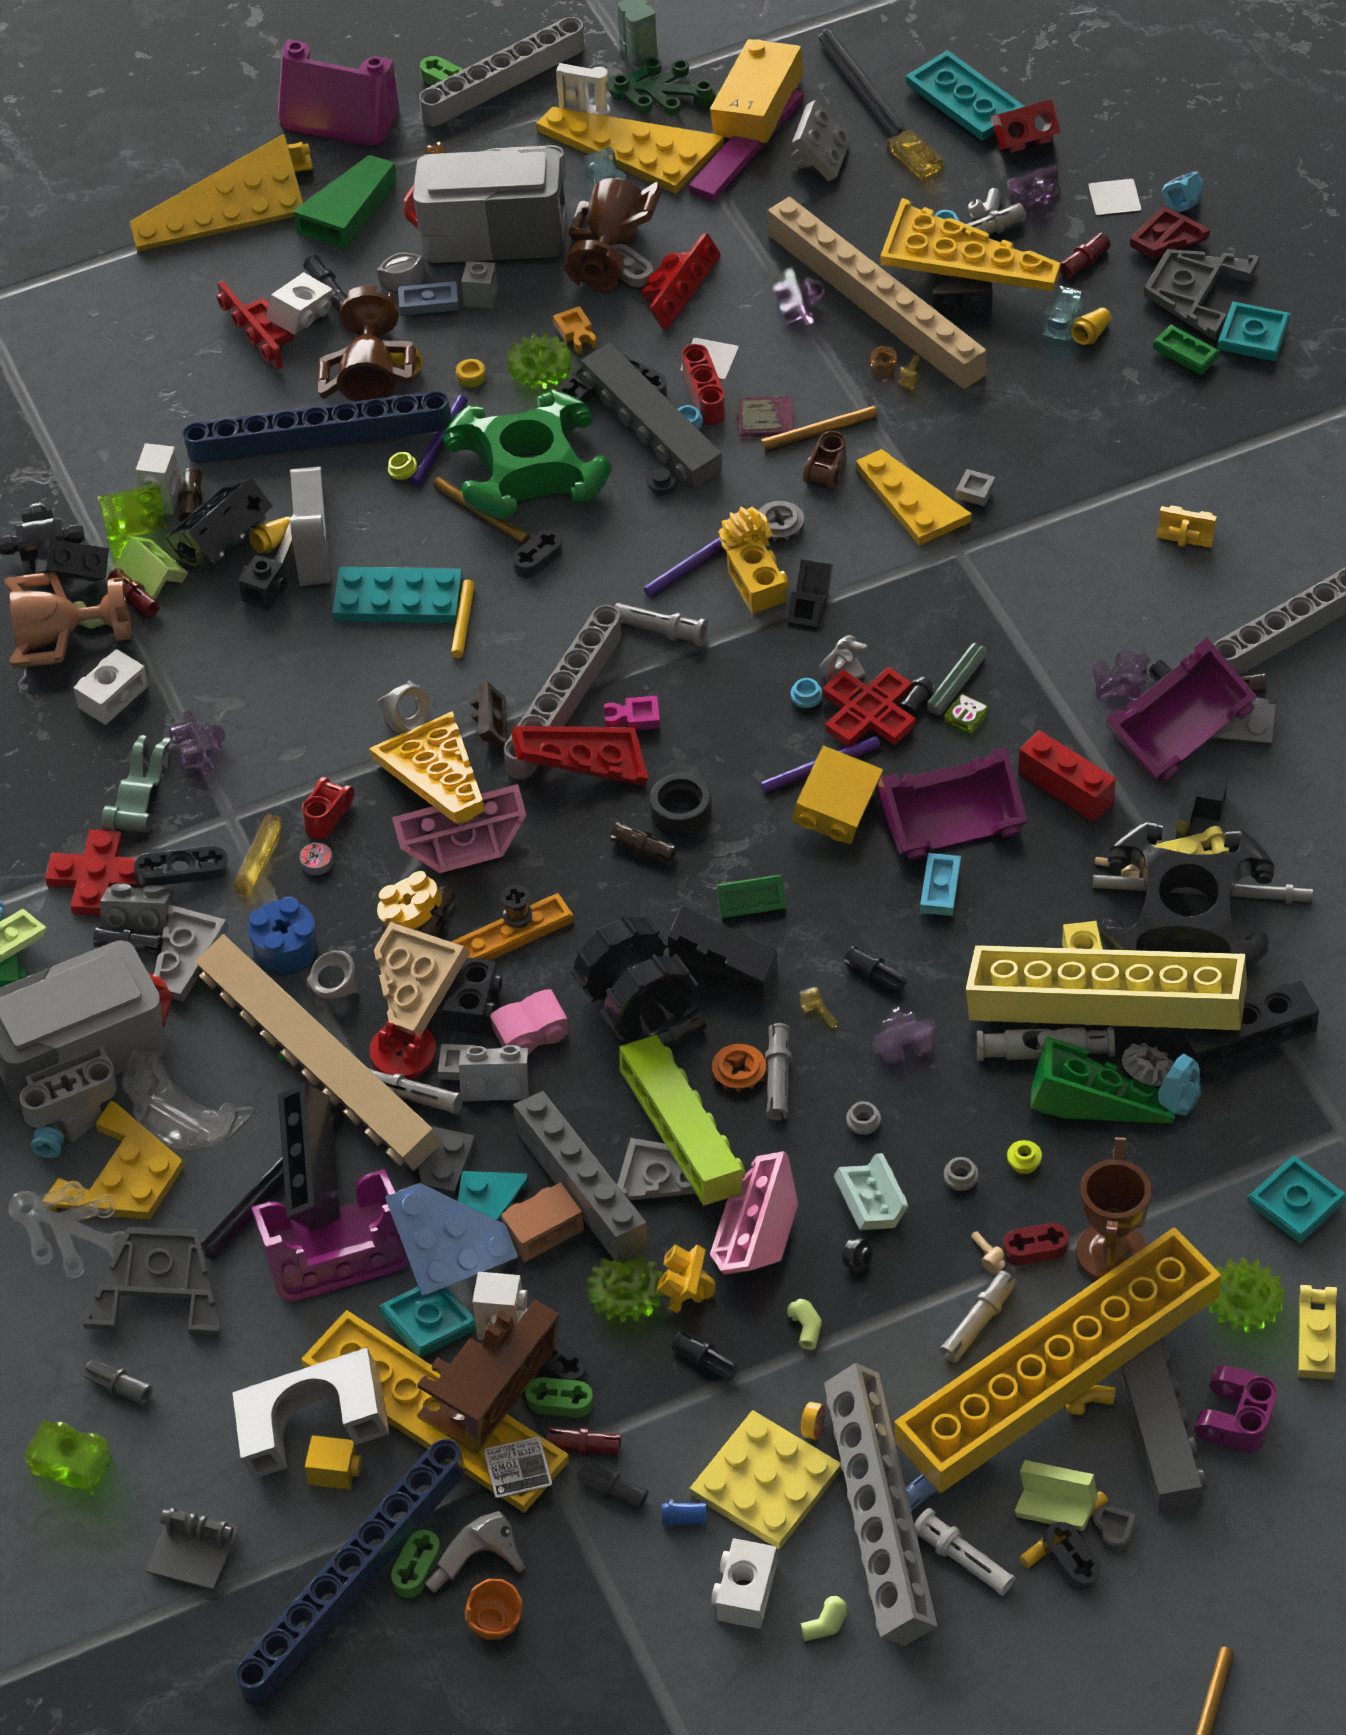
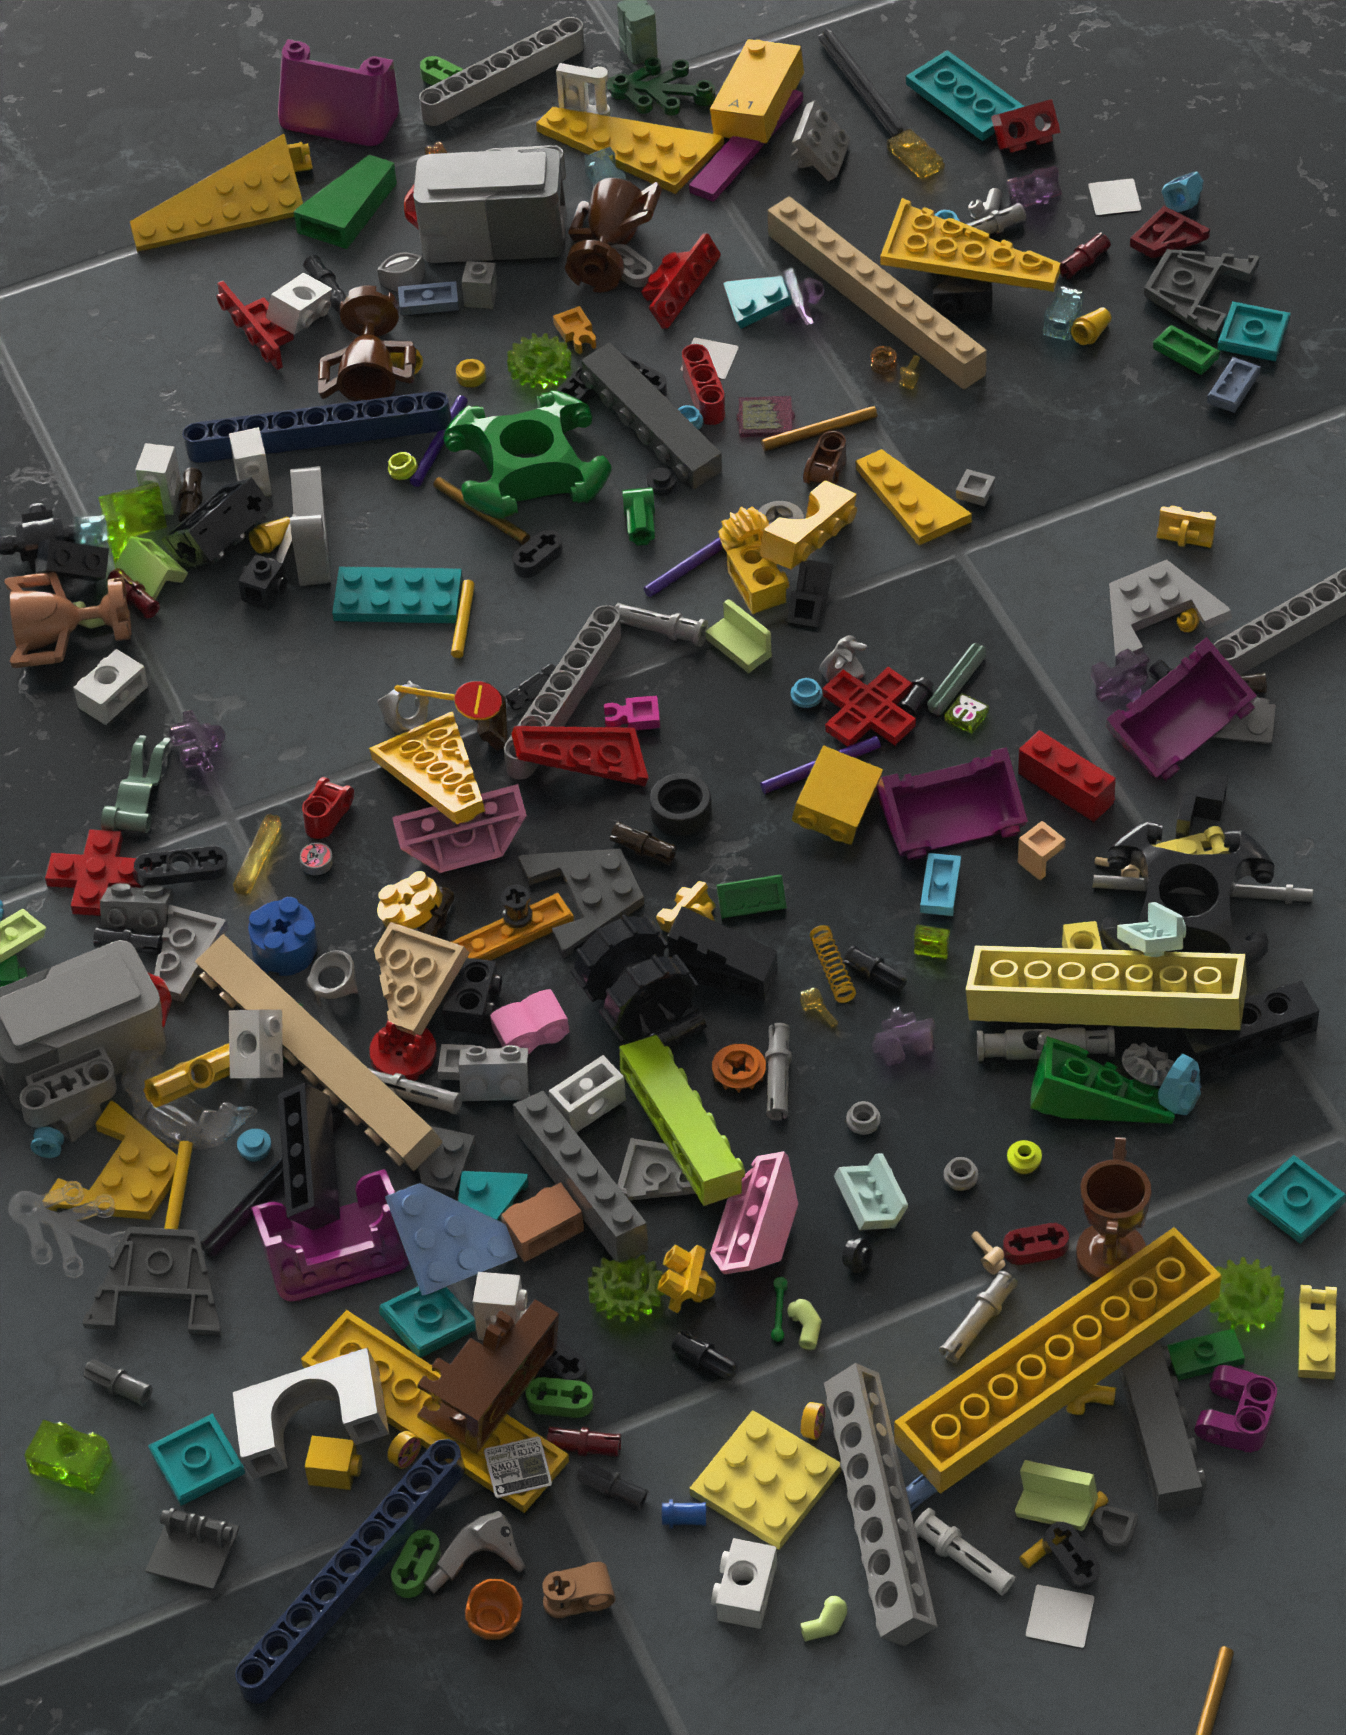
(90, 530): none -> clear light blue leg
(178, 1185): none -> yellow bar
(179, 1081): none -> yellow piece
(196, 1459): none -> teal plate
(250, 458): none -> white brick
(254, 1144): none -> medium azure plate
(255, 1043): none -> white brick
(404, 1449): none -> yellow tile
(473, 699): none -> red piece
(529, 688): none -> black axle
(580, 1589): none -> medium nougat piece
(589, 1093): none -> white brick
(598, 885): none -> dark grey wing
(639, 512): none -> green piece
(693, 899): none -> yellow hips
(741, 637): none -> yellowish green panel
(757, 298): none -> wing
(780, 1286): none -> green hinge
(793, 540): none -> yellow arch
(822, 940): none -> yellow piece
(931, 941): none -> clear neon green tile
(1038, 847): none -> light nougat panel
(1060, 1616): none -> white sticker
(1155, 596): none -> light grey wing
(1160, 934): none -> light aqua bracket
(1188, 620): none -> yellow arm
(1204, 1353): none -> green plate
(1233, 384): none -> sand blue plate

